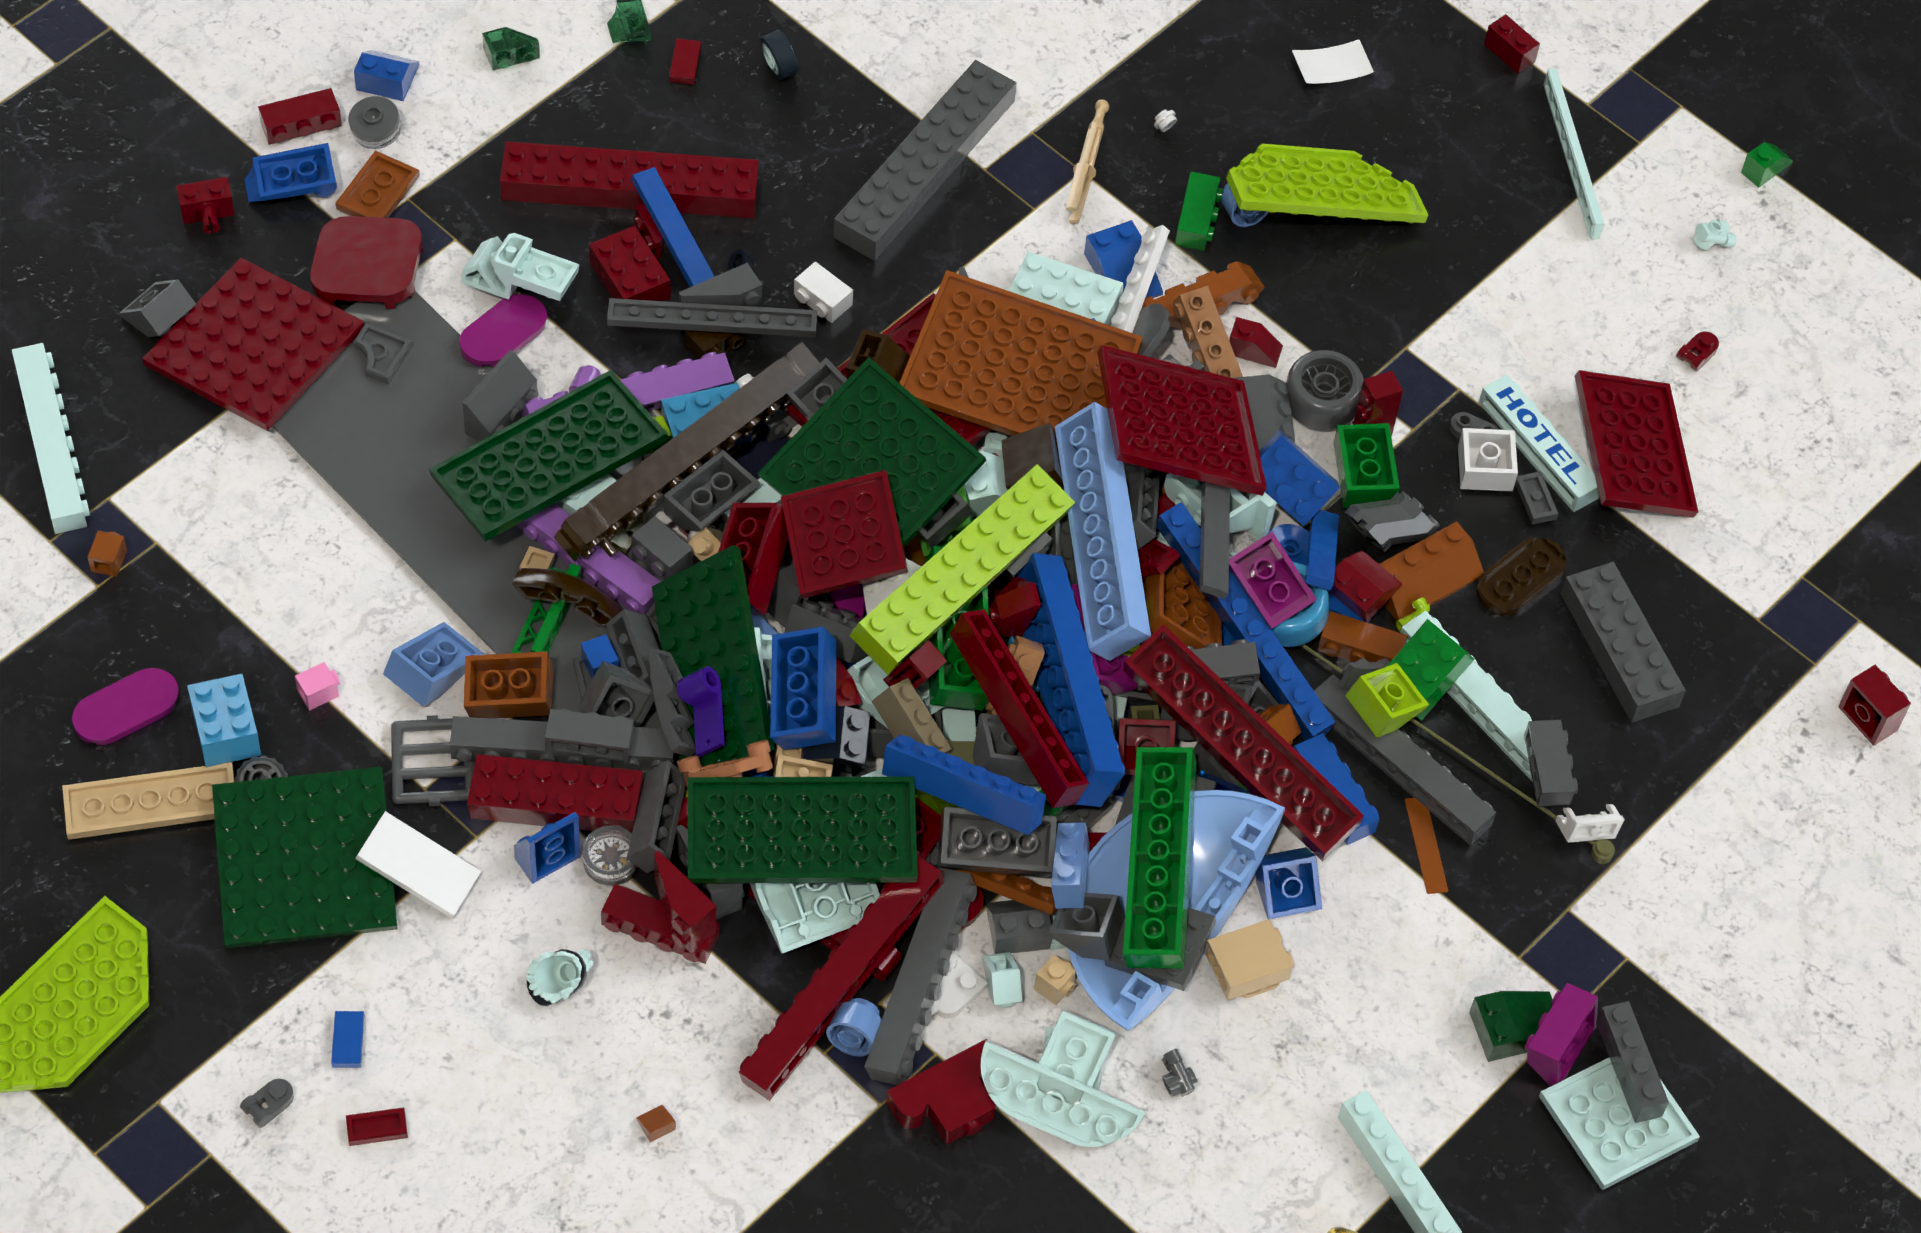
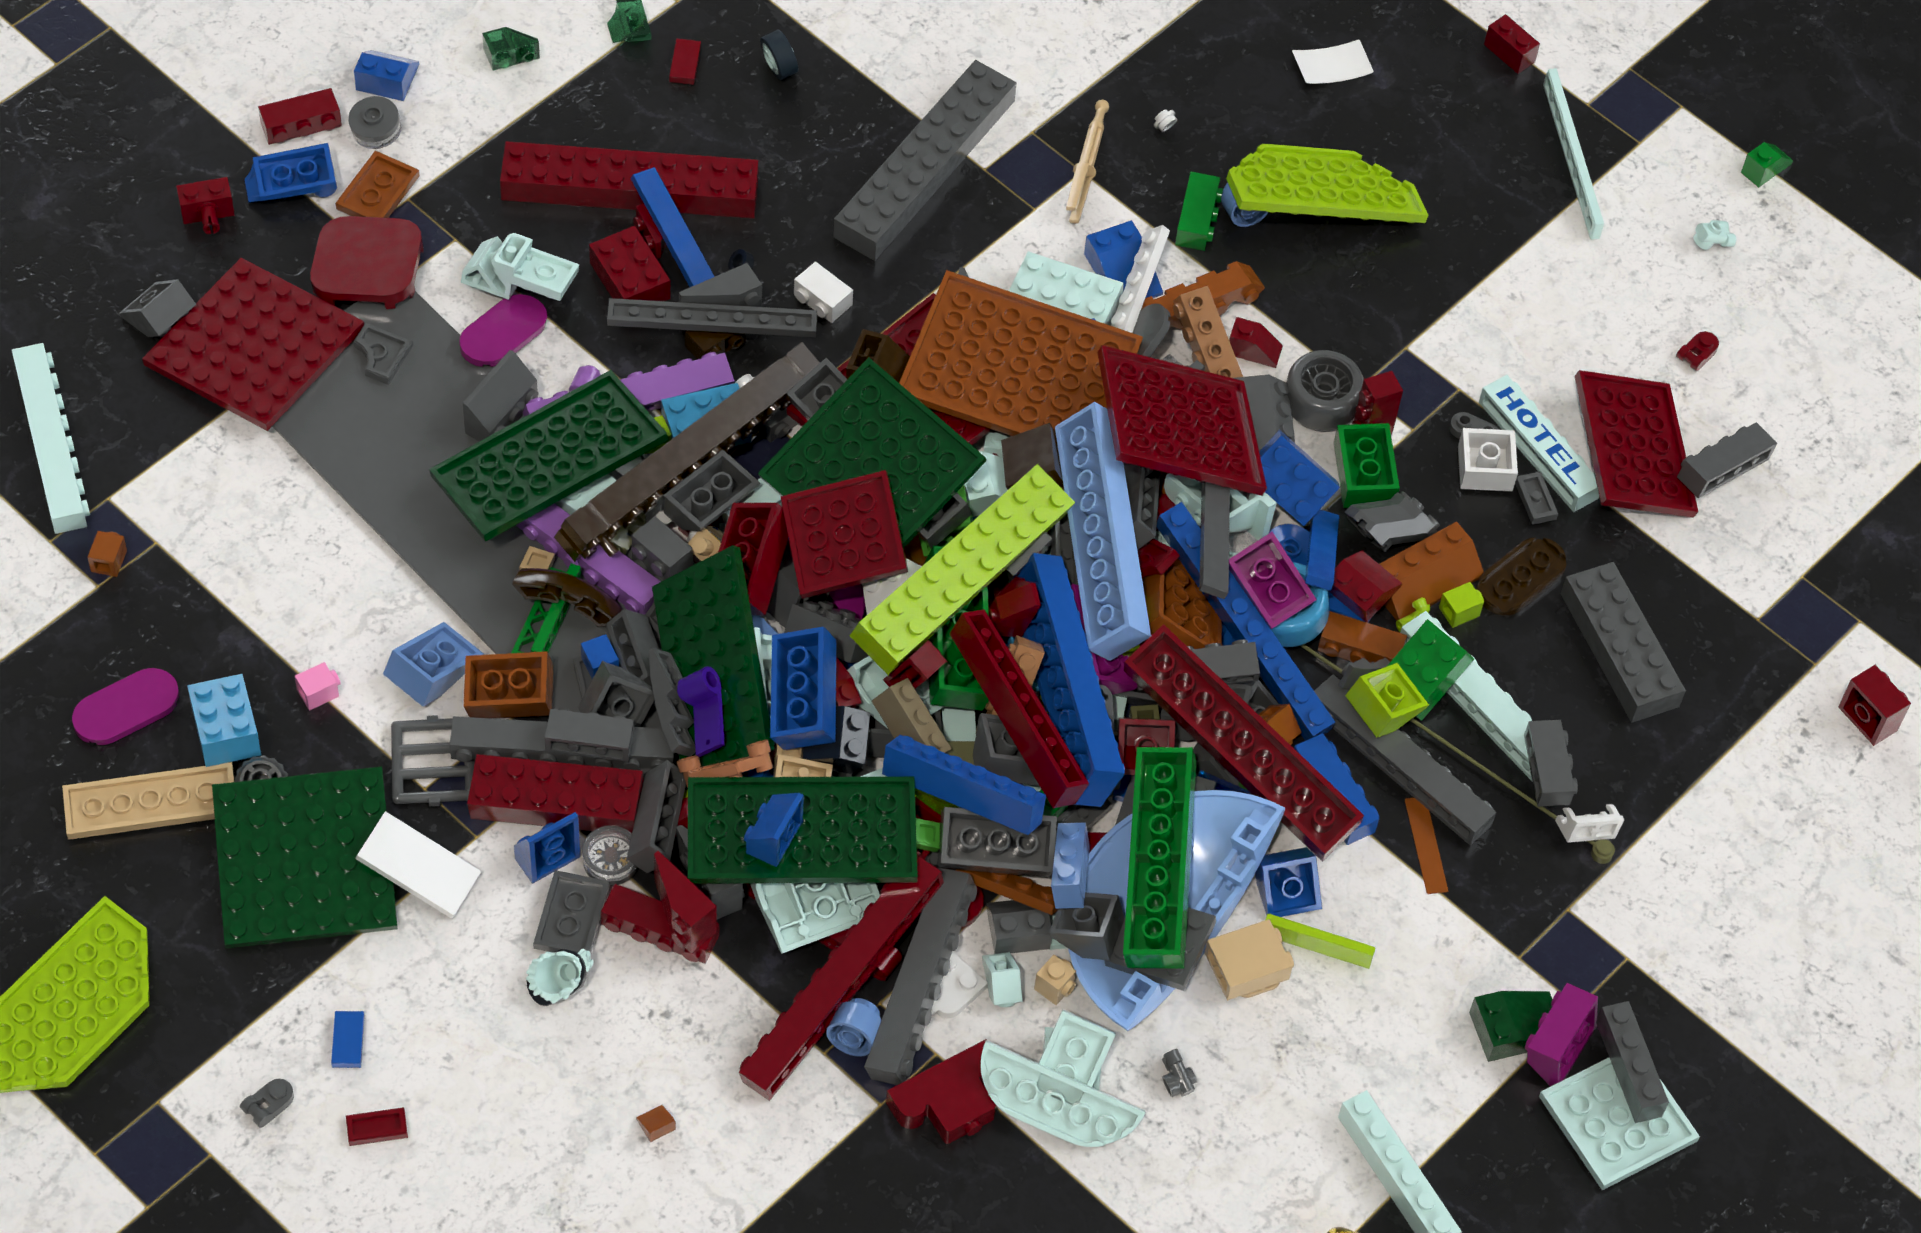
(571, 913): none -> dark grey plate
(775, 827): none -> blue slope
(927, 835): none -> bright green tile
(1323, 942): none -> lime tile
(1461, 604): none -> lime brick
(1726, 459): none -> dark grey brick

